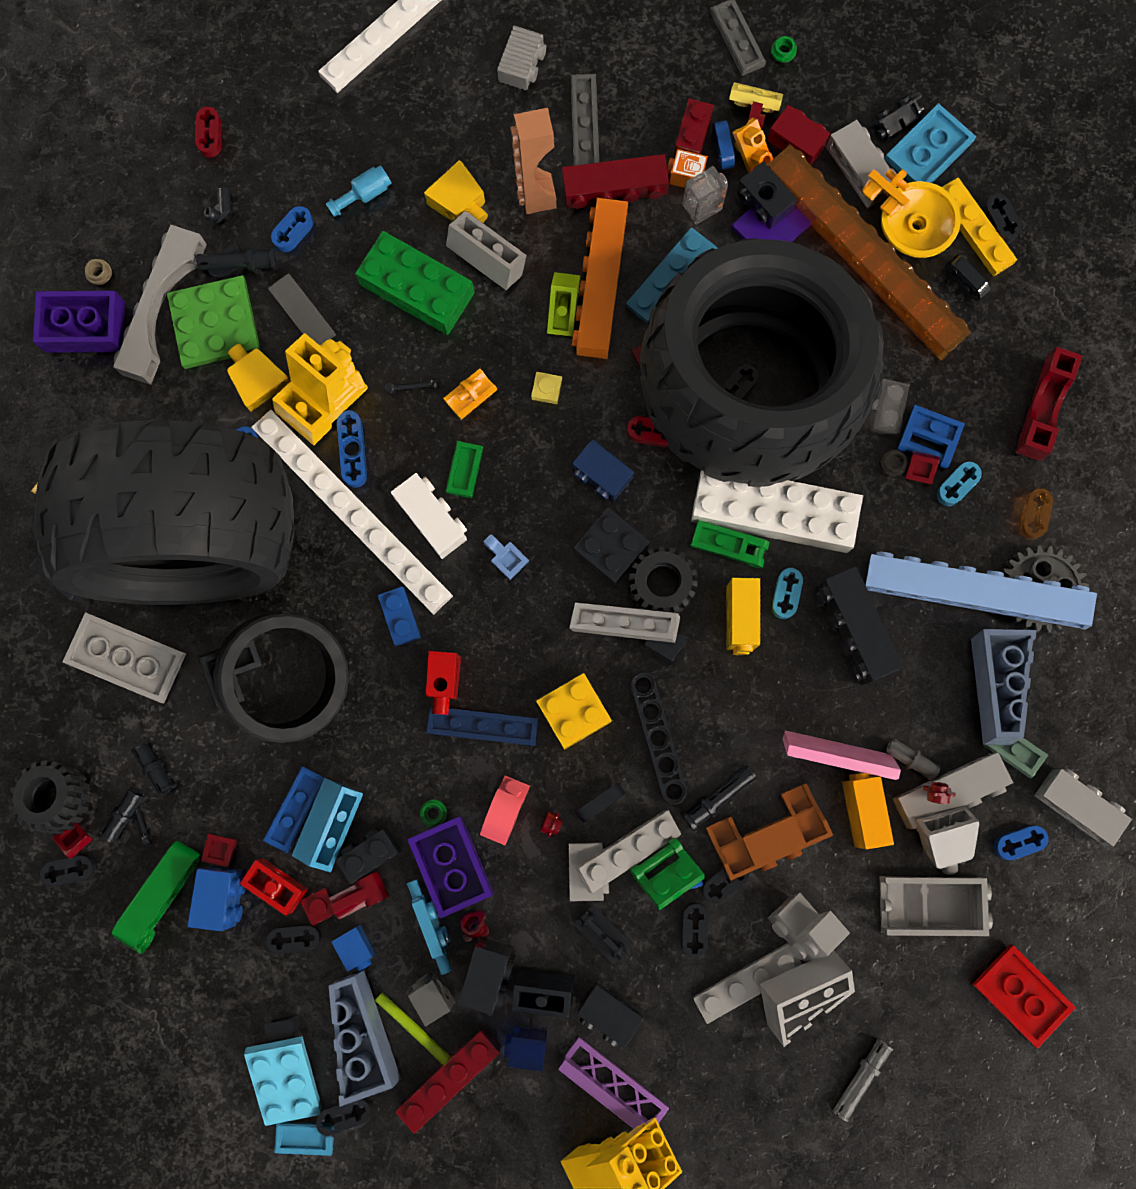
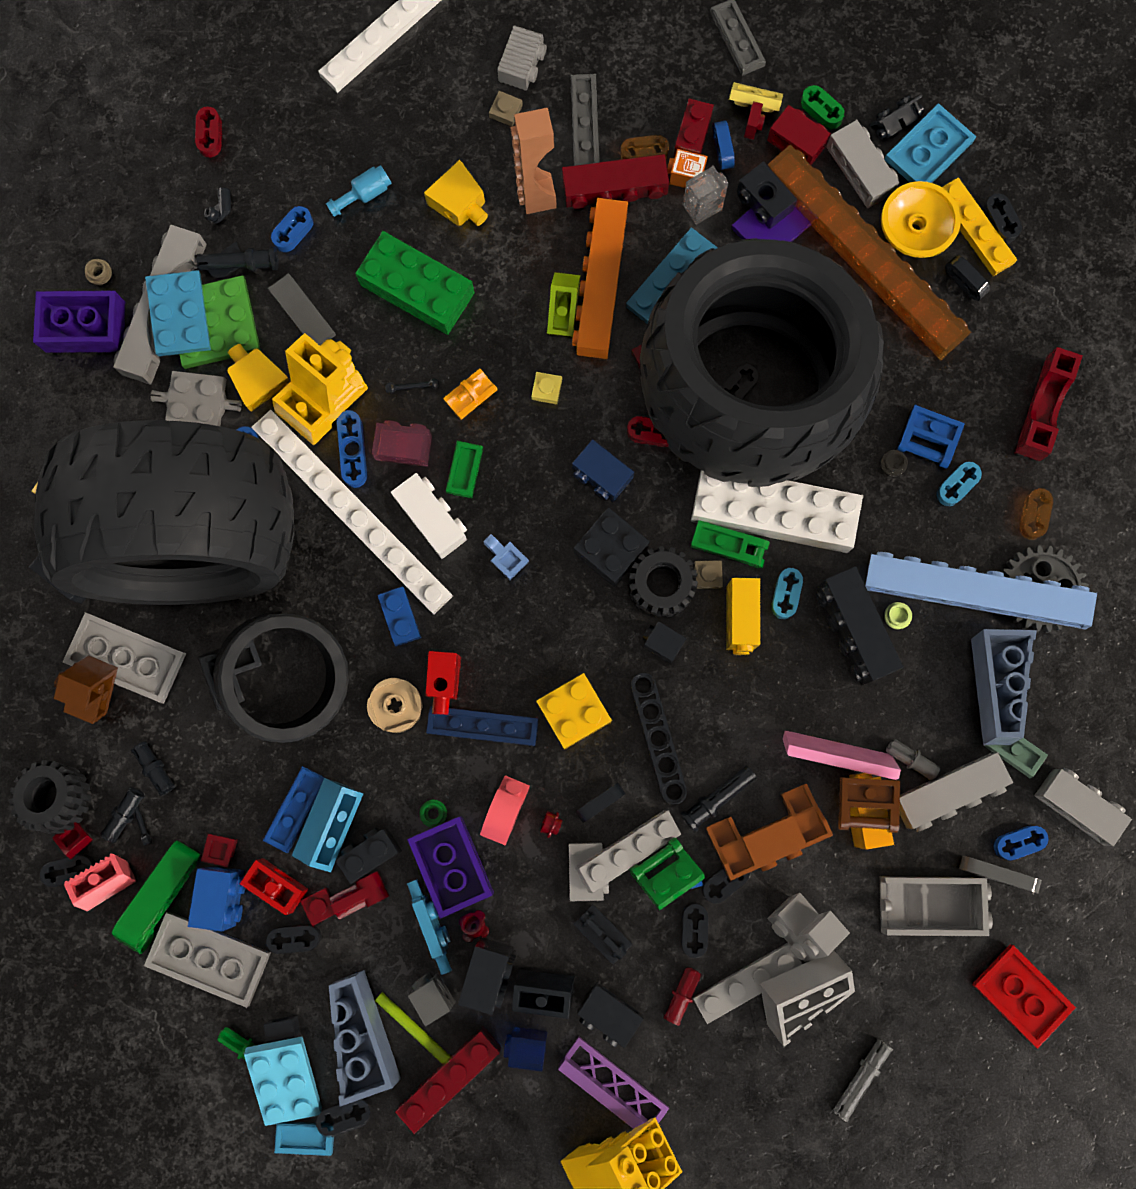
(86, 688): none -> reddish brown brick
(99, 882): none -> coral brick
(178, 313): none -> dark azure plate
(196, 398): none -> light grey plate
(207, 959): none -> light grey plate
(234, 1042): none -> green axle
(354, 949): blue brick -> none
(381, 697): none -> tan plate
(402, 443): none -> clear pink brick
(485, 250): light grey brick -> none
(504, 108): none -> dark tan plate
(625, 622): light grey plate -> none
(644, 146): none -> clear orange beam
(682, 996): none -> dark red axle
(709, 574): none -> dark tan plate
(752, 145): light orange hips -> none
(784, 43): green plate -> none
(822, 107): none -> green beam
(869, 794): none -> reddish brown plate
(878, 183): light orange hips -> none
(890, 407): clear plate -> none
(898, 615): none -> yellowish green plate
(922, 467): dark red plate -> none
(939, 793): dark red plate -> none
(949, 838): torso -> none
(1000, 874): none -> dark grey beam

